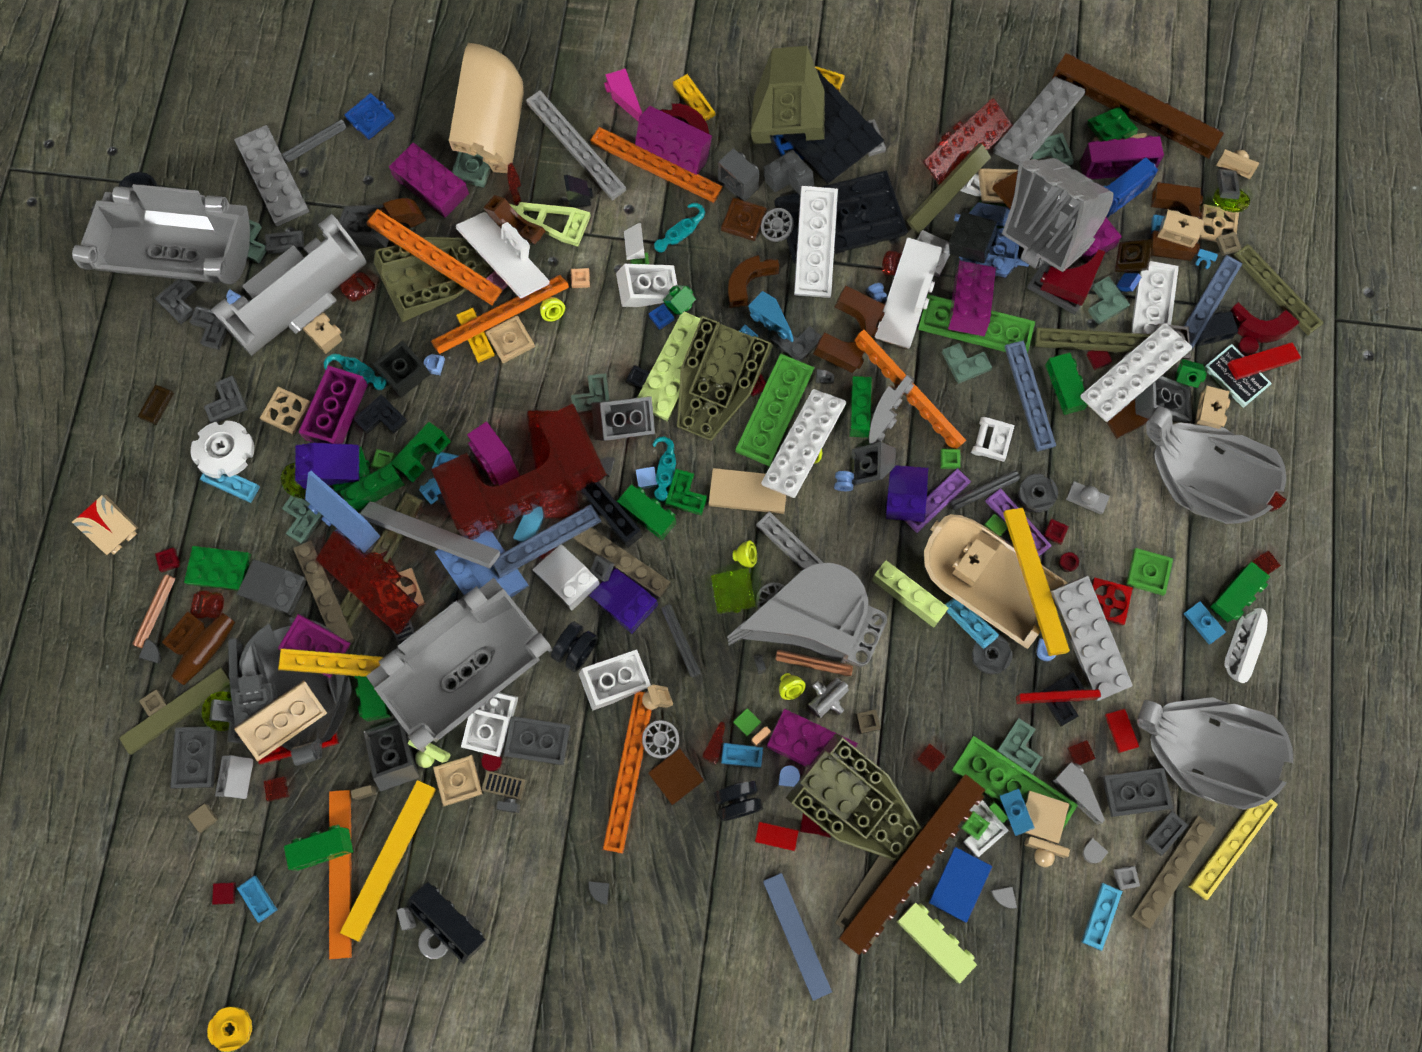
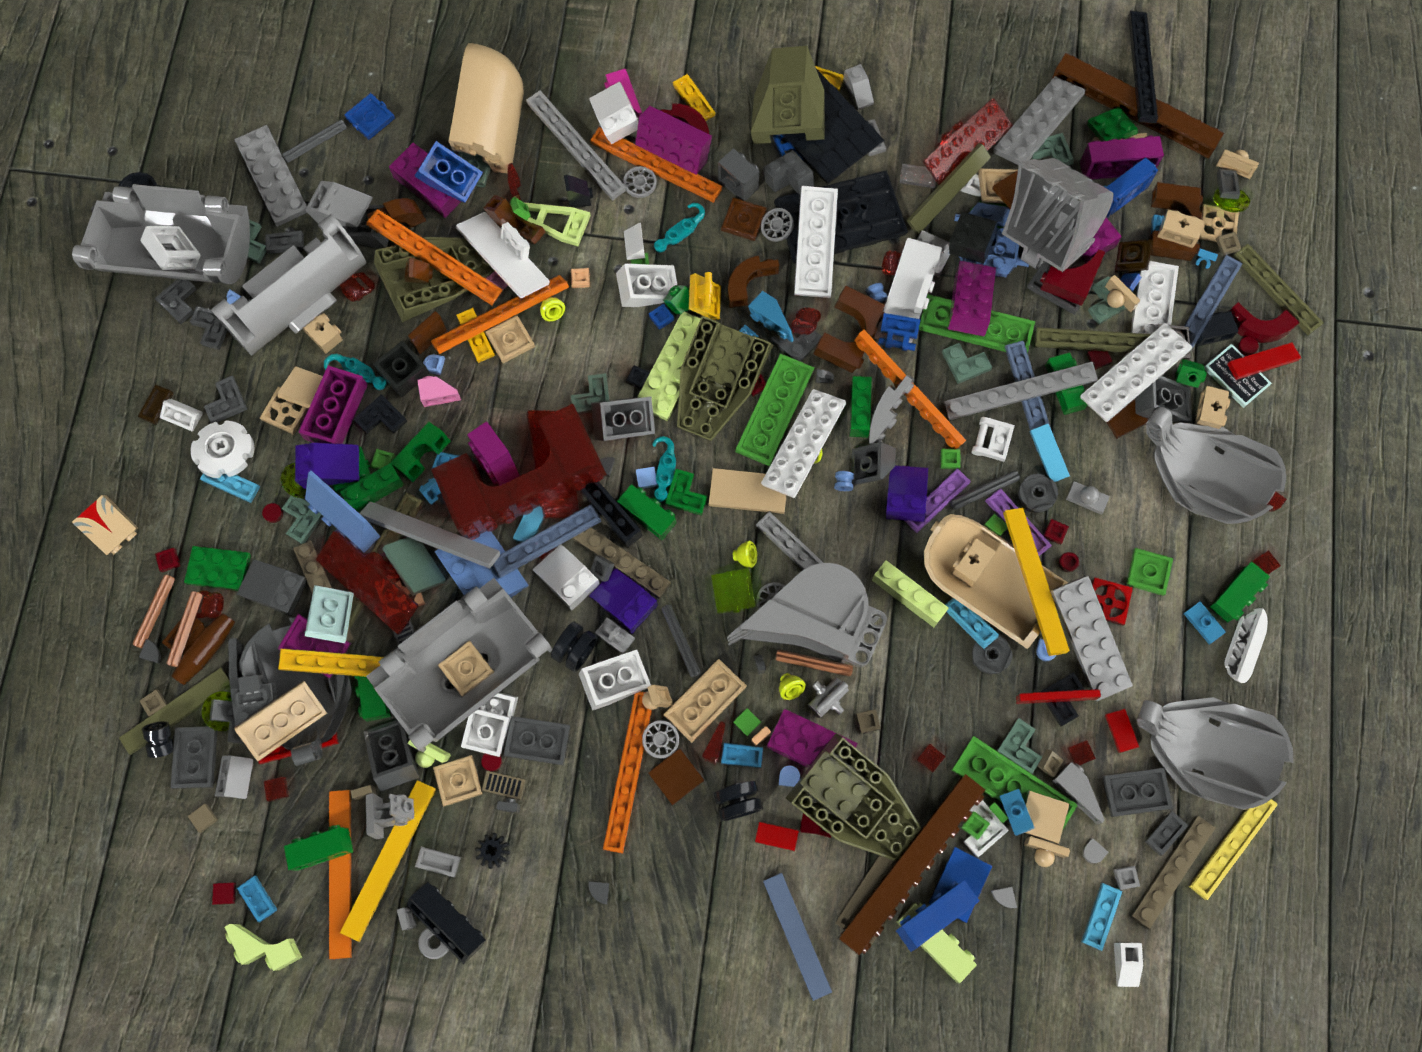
(158, 739): none -> black wheel
(180, 414): none -> white slope
(183, 259): none -> white window
(184, 629): none -> nougat axle
(239, 1037): yellow plate -> none
(251, 947): none -> yellowish green arch
(272, 513): none -> dark red tile
(300, 387): none -> tan tile
(329, 614): none -> light aqua tile
(341, 201): none -> light grey slope
(379, 813): none -> light grey tile
(414, 565): none -> sand green tile
(417, 271): none -> reddish brown slope
(426, 332): none -> reddish brown tile
(435, 391): none -> bright pink slope
(438, 862): none -> light grey tile
(448, 173): none -> blue slope
(466, 668): none -> tan tile
(489, 858): none -> black gear
(520, 208): none -> bright green tile
(614, 112): none -> white slope
(615, 635): none -> light grey hips
(640, 182): none -> light grey wheel
(705, 296): none -> yellow plate
(705, 700): none -> tan tile
(805, 317): none -> clear red piece
(858, 86): none -> light grey slope
(899, 326): none -> blue plate
(916, 176): none -> clear plate
(937, 915): none -> blue brick
(1020, 391): none -> light grey plate
(1049, 453): none -> medium azure tile
(1050, 763): none -> dark tan tile
(1120, 295): none -> tan tile
(1128, 964): none -> white slope
(1142, 67): none -> black tile

